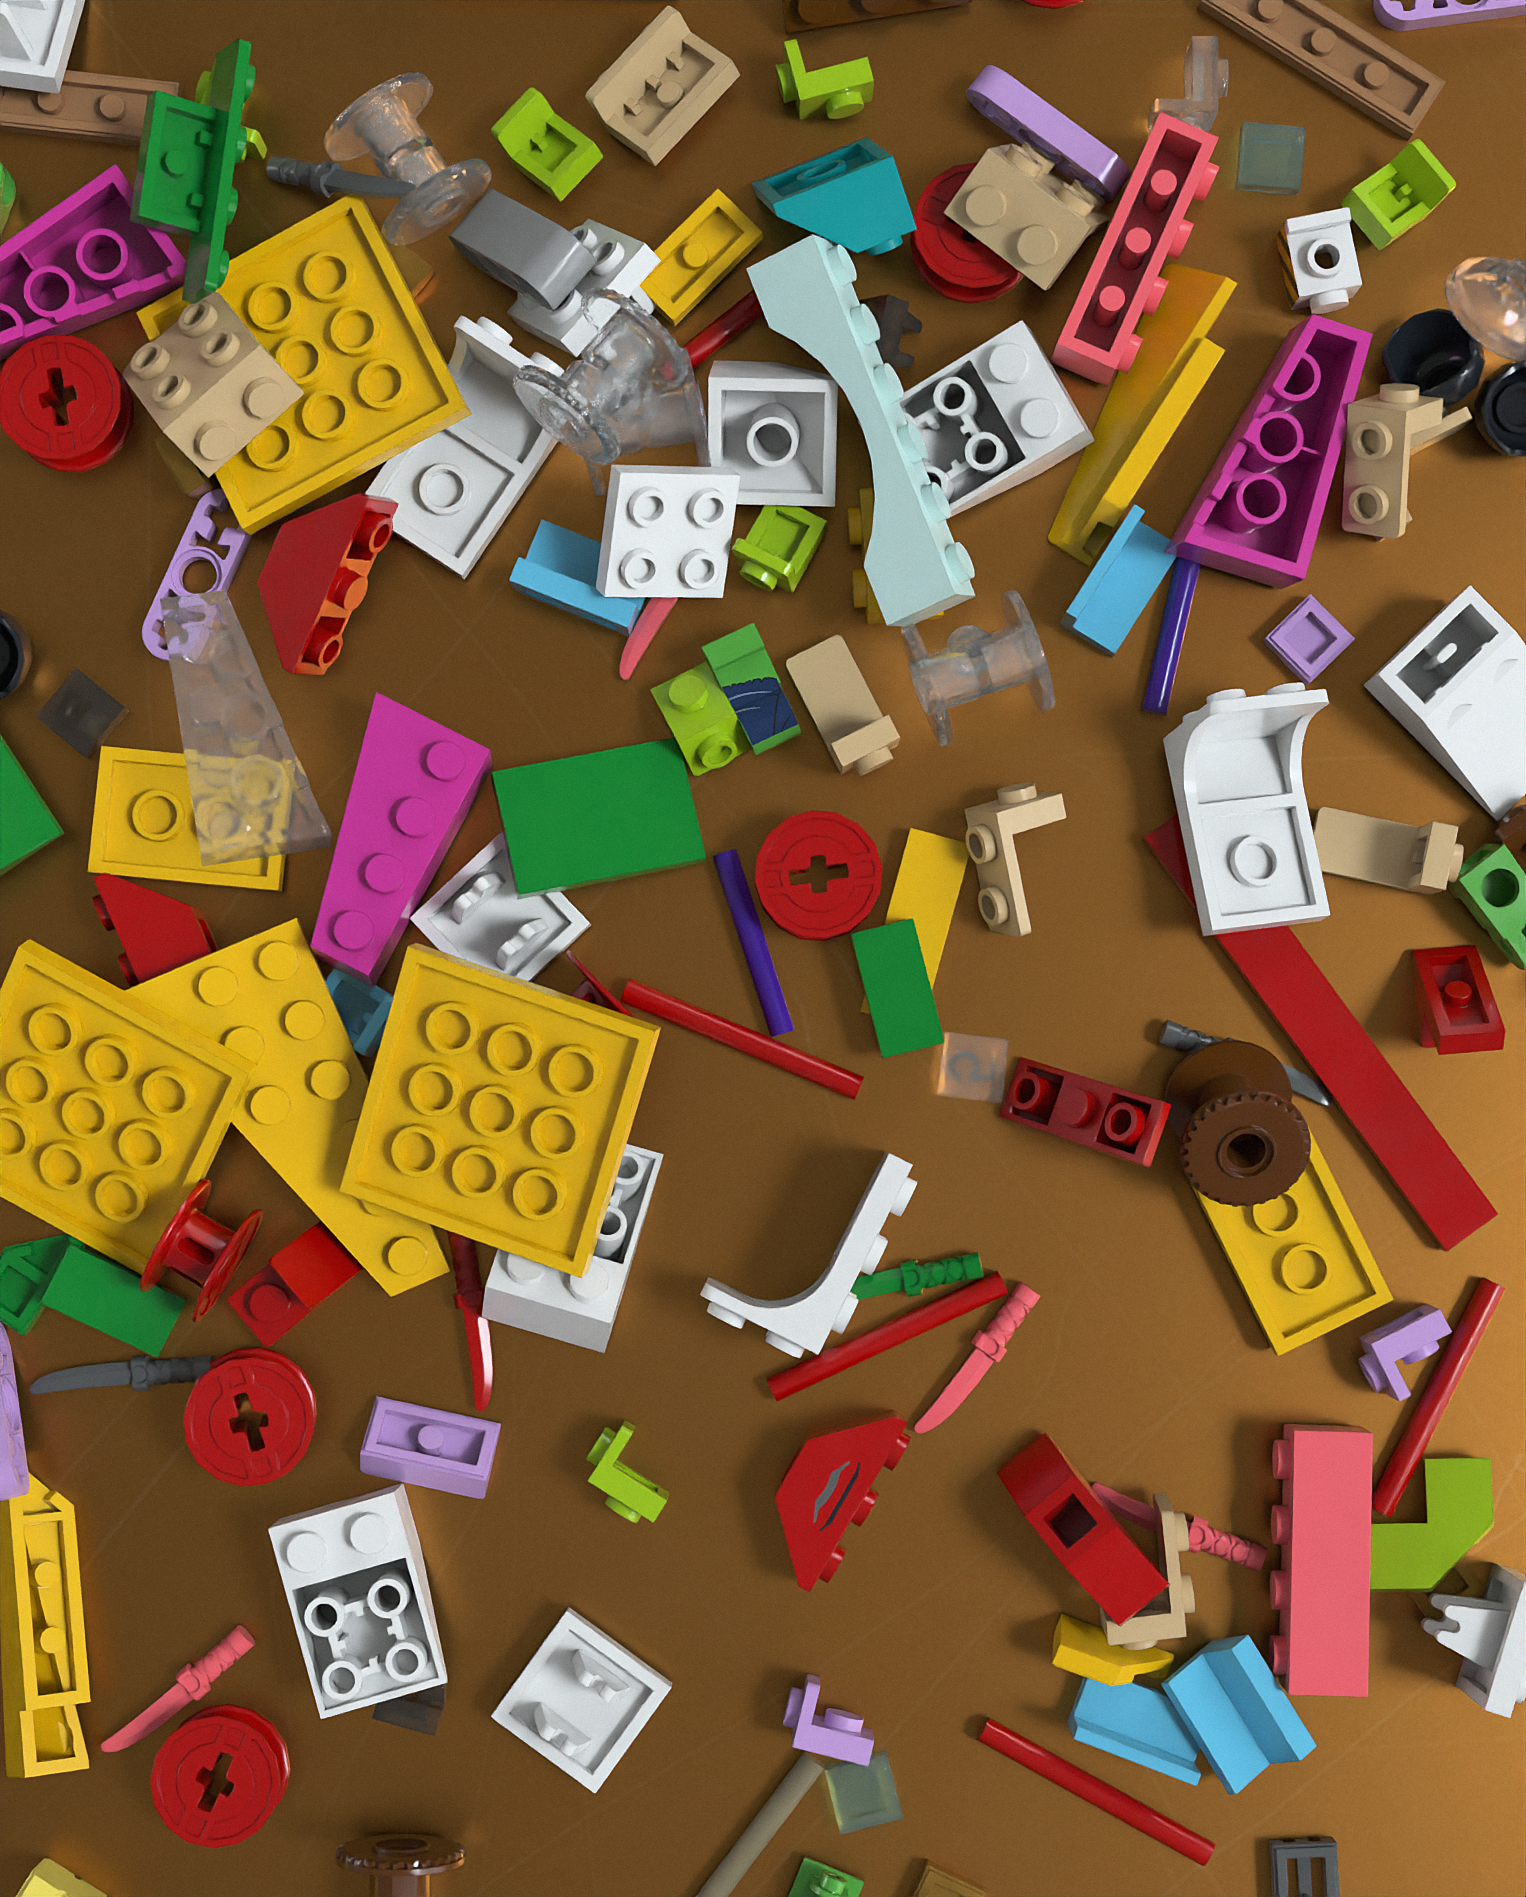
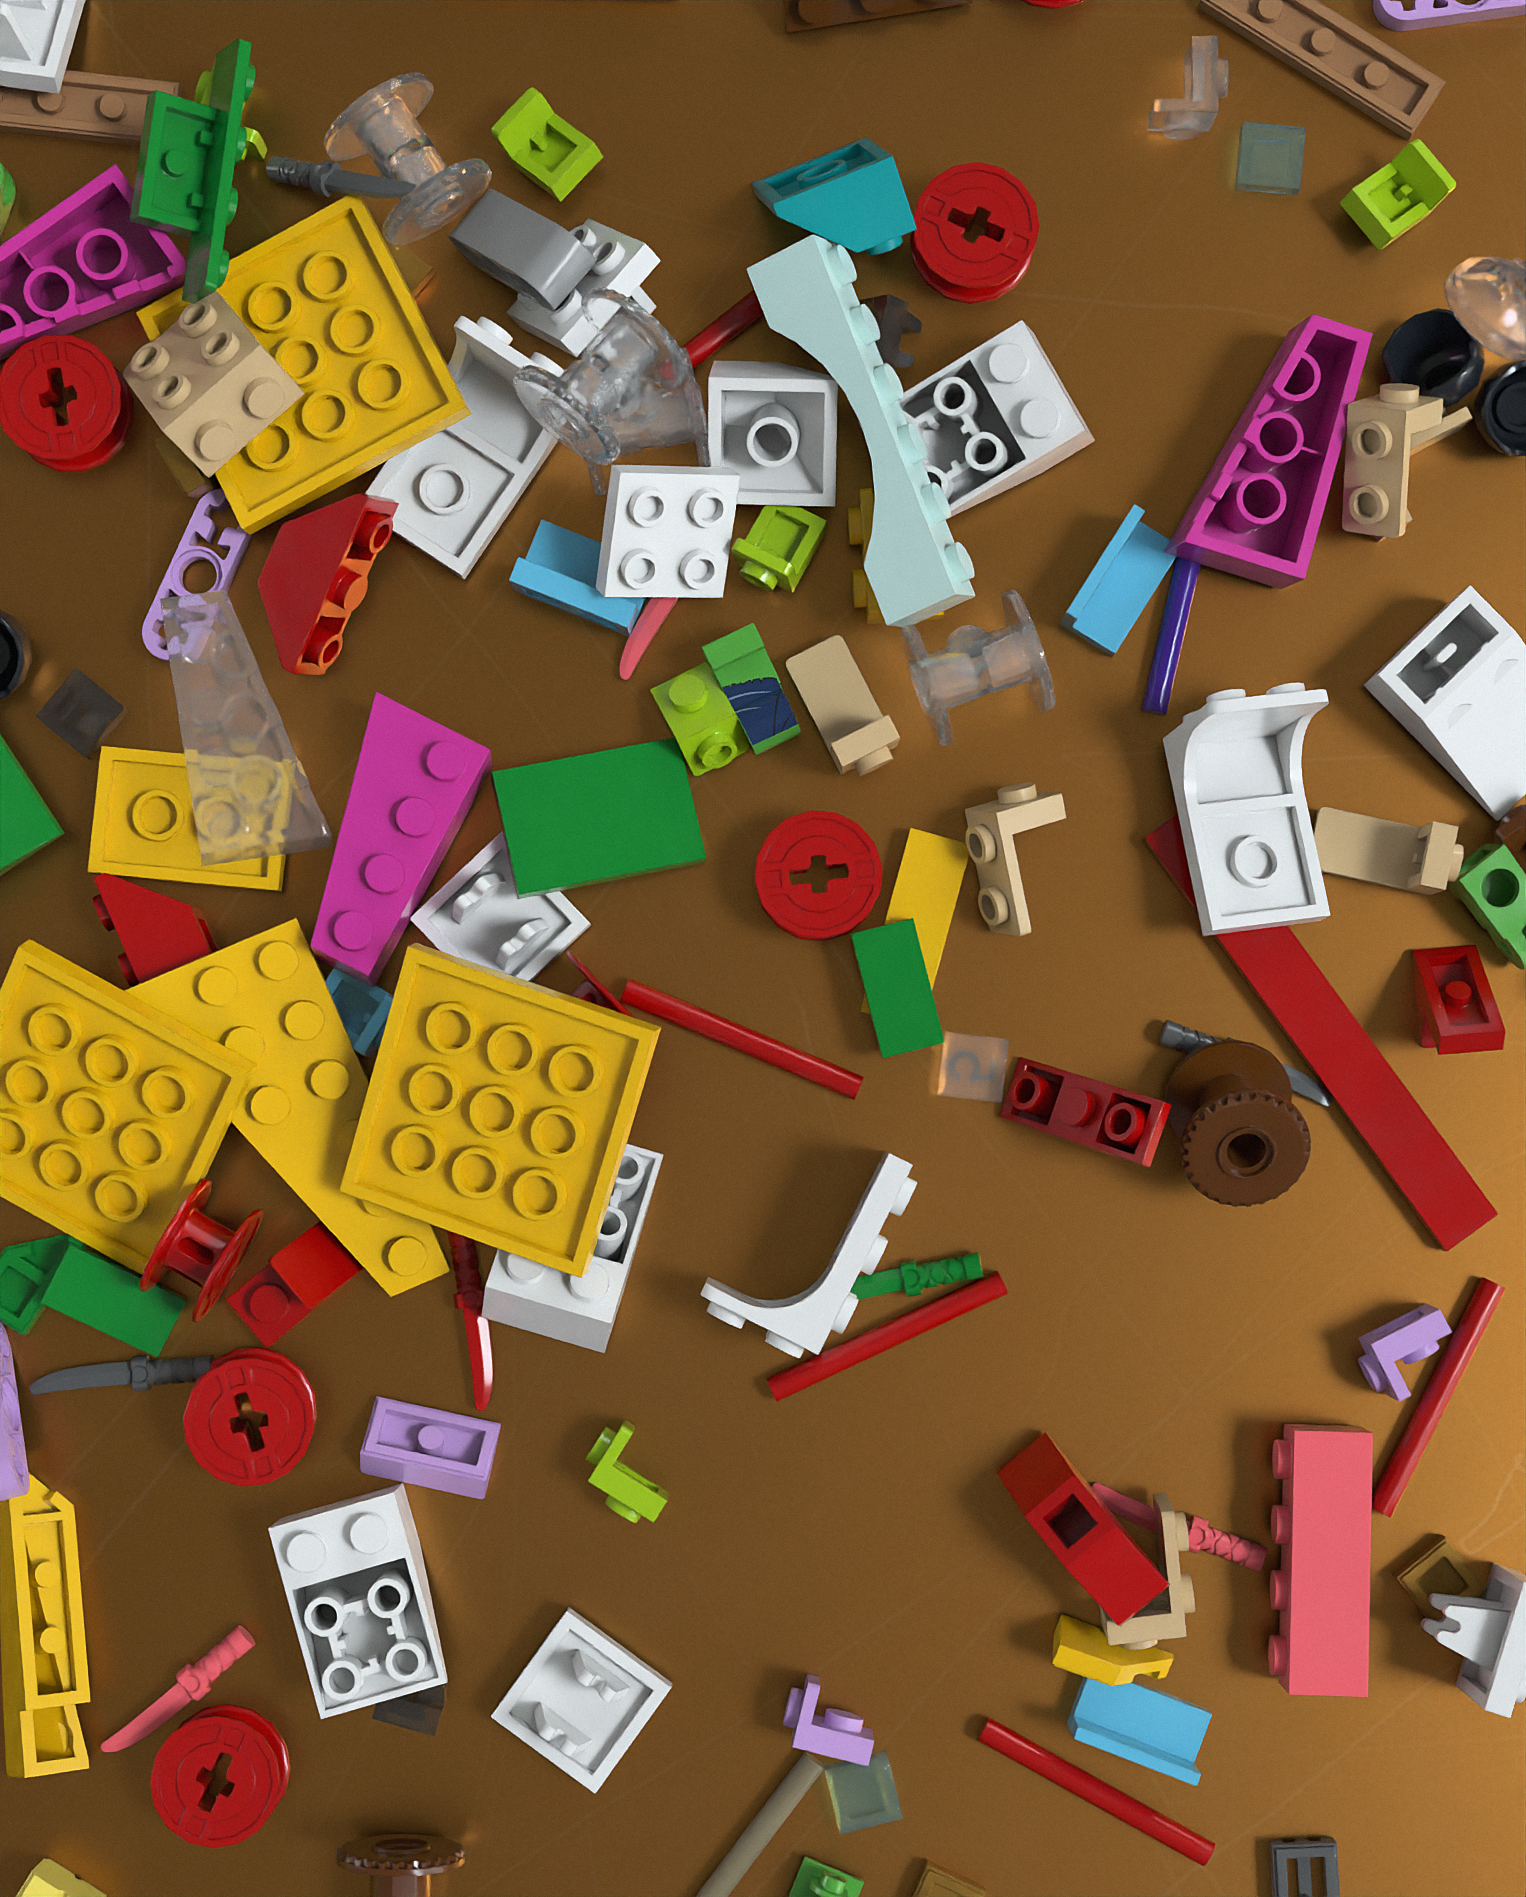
(660, 86): tan bracket -> none
(699, 256): yellow plate -> none
(753, 942): dark purple bar -> none
(830, 90): lime bracket -> none
(831, 1486): red slope -> none
(987, 1350): coral piece -> none
(1027, 211): tan bracket -> none
(1037, 122): lavender beam -> none
(1139, 237): coral brick -> none
(1143, 409): yellow wedge -> none
(1237, 1711): medium azure panel -> none
(1299, 1258): yellow plate -> none
(1306, 281): white brick -> none
(1308, 640): lavender tile -> none
(1458, 1517): lime tile -> none

